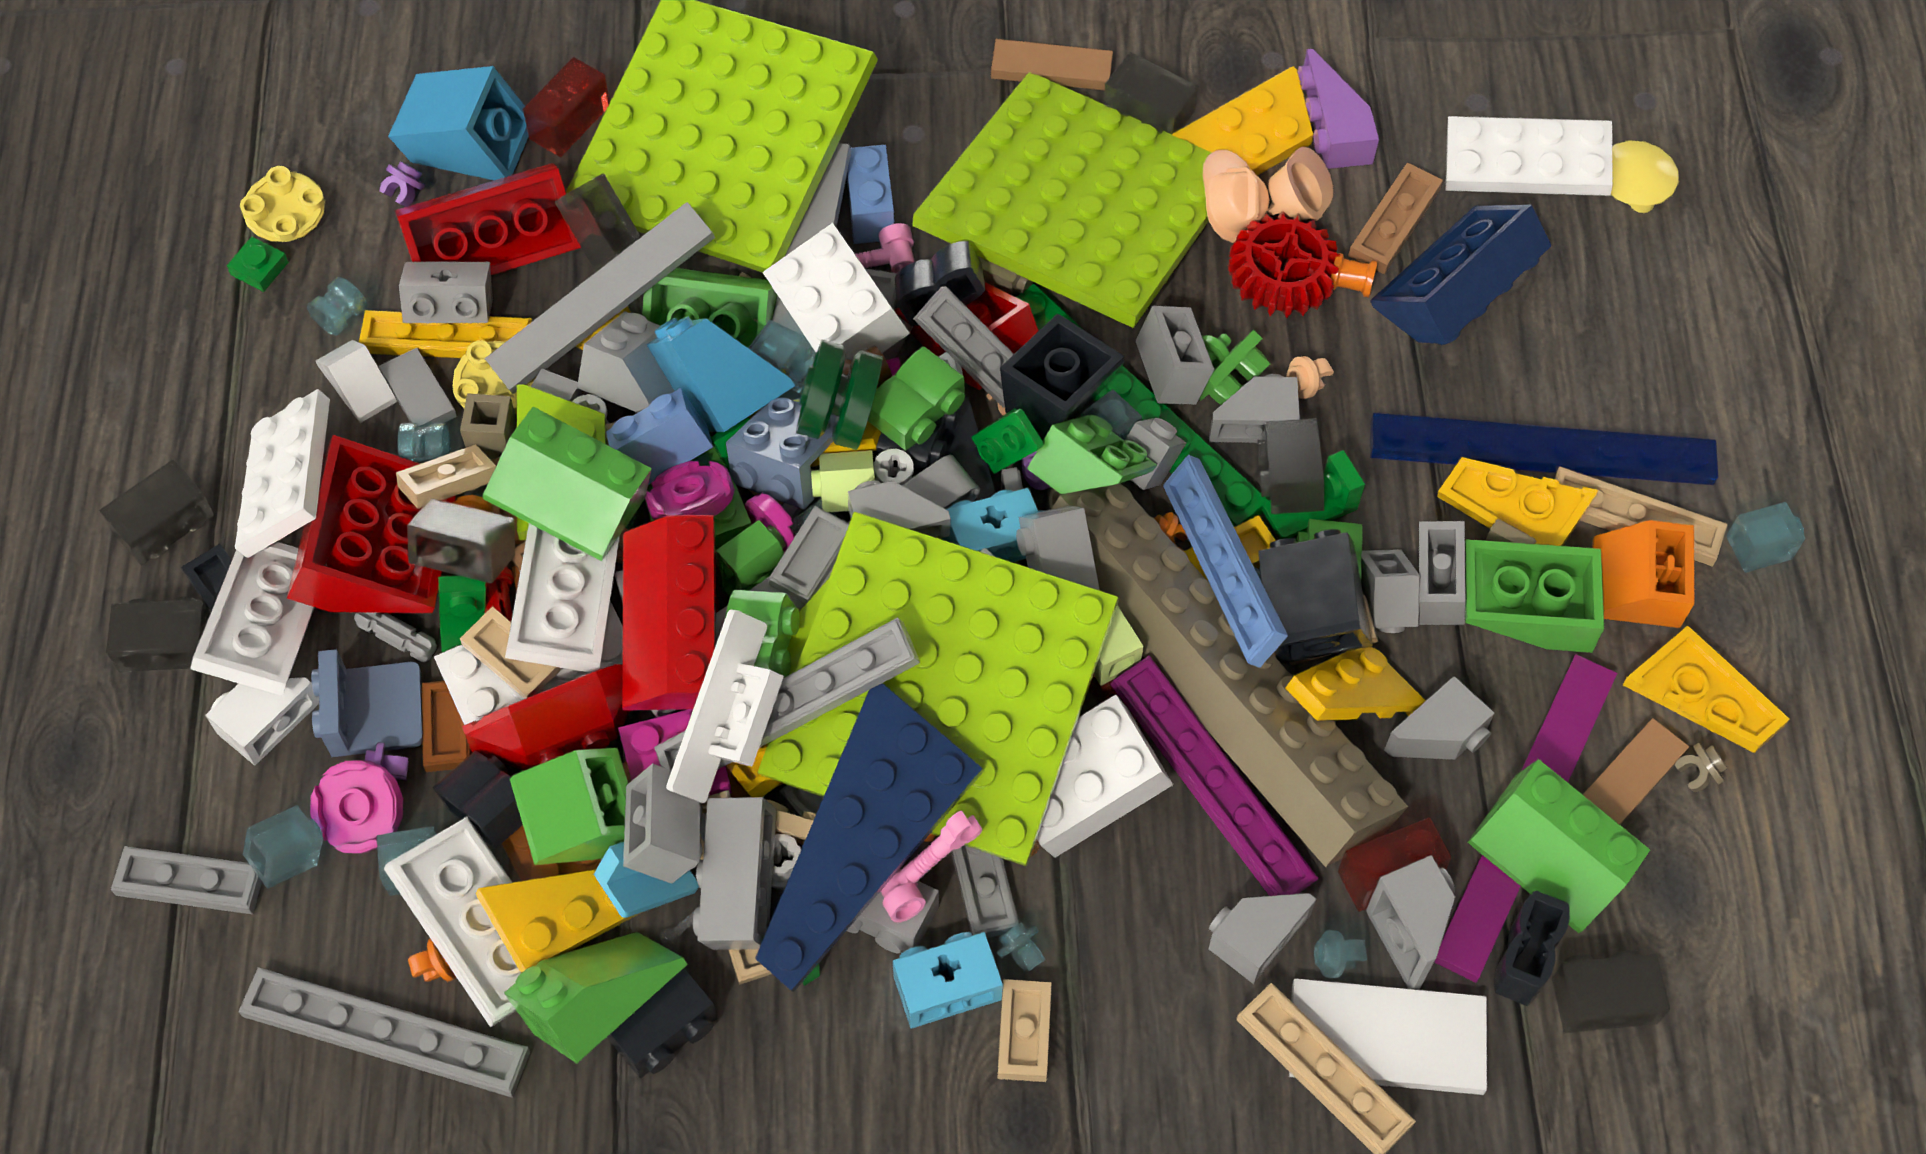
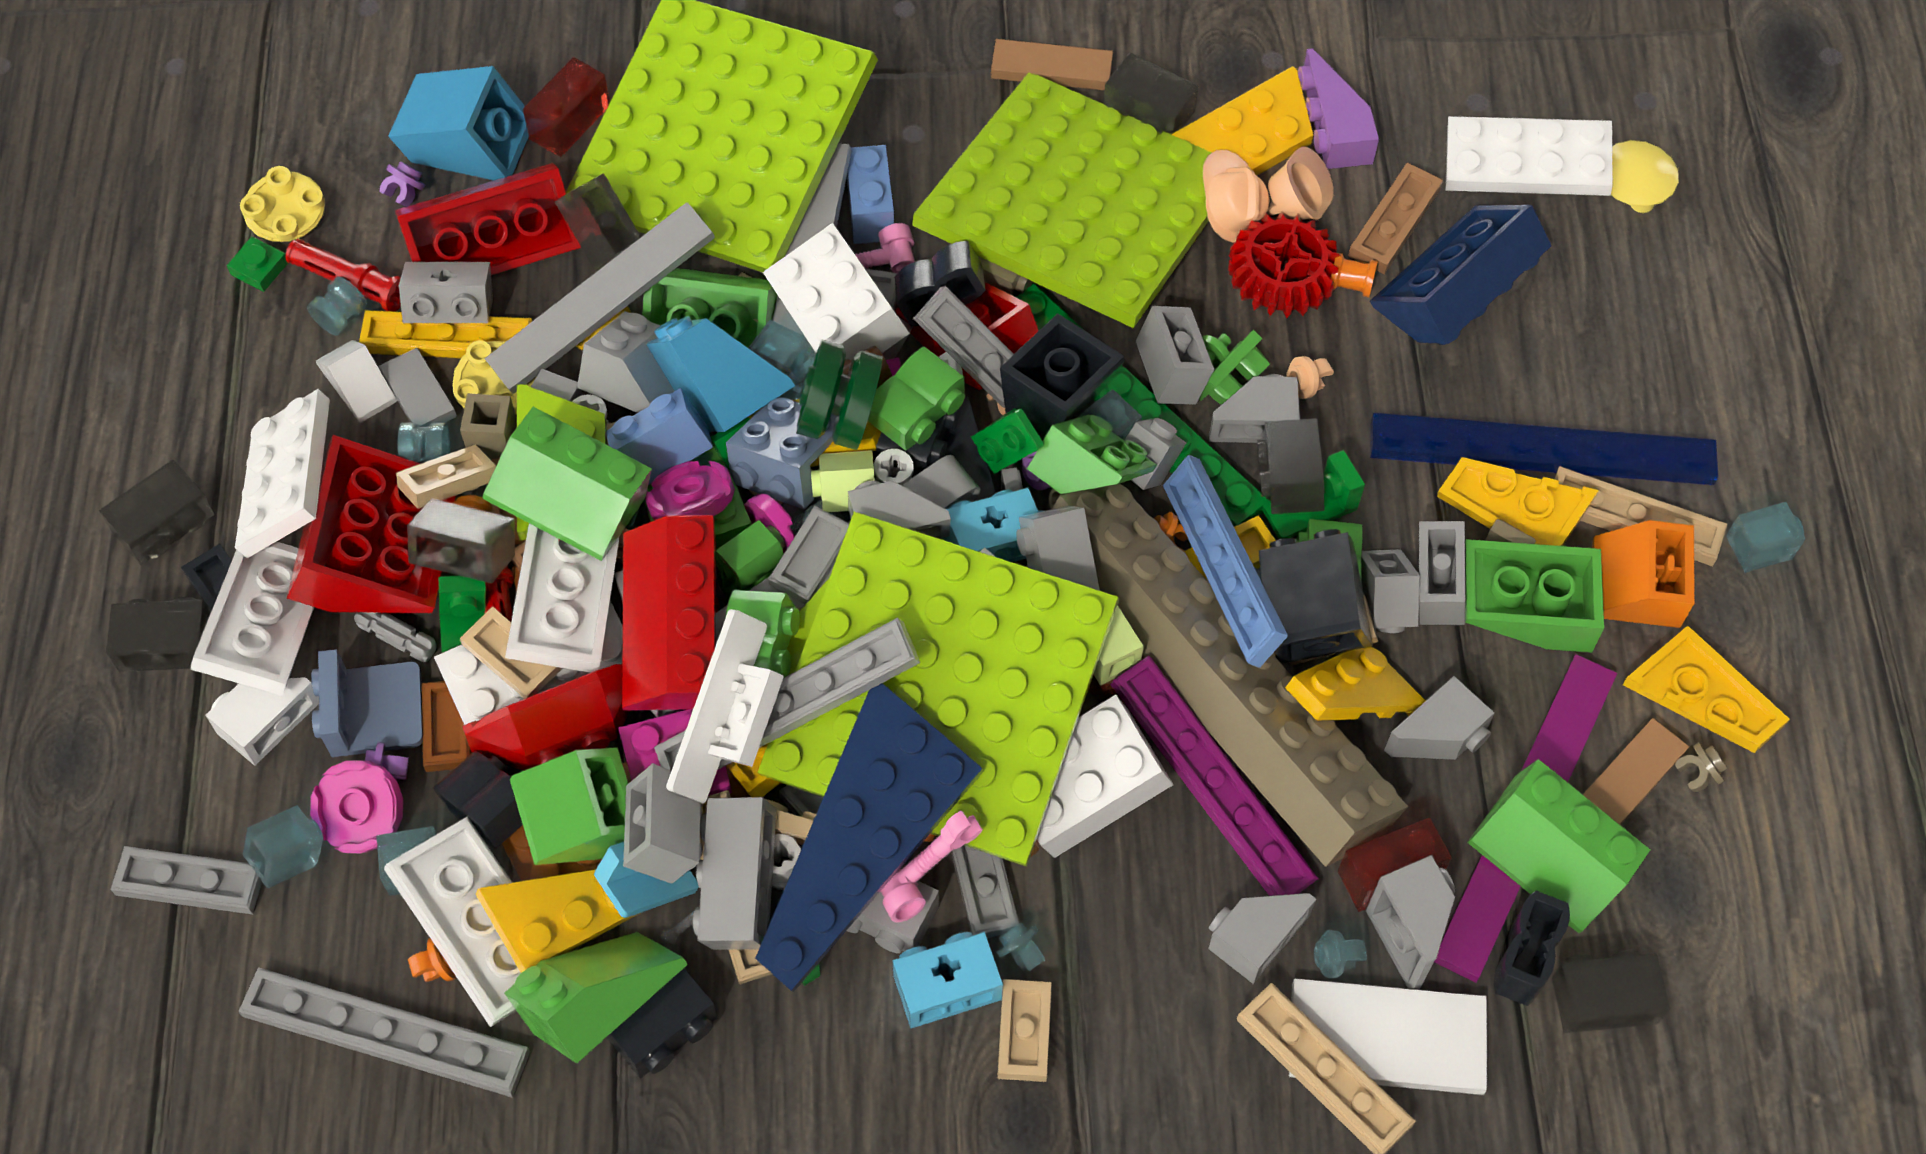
(364, 277): none -> red pin

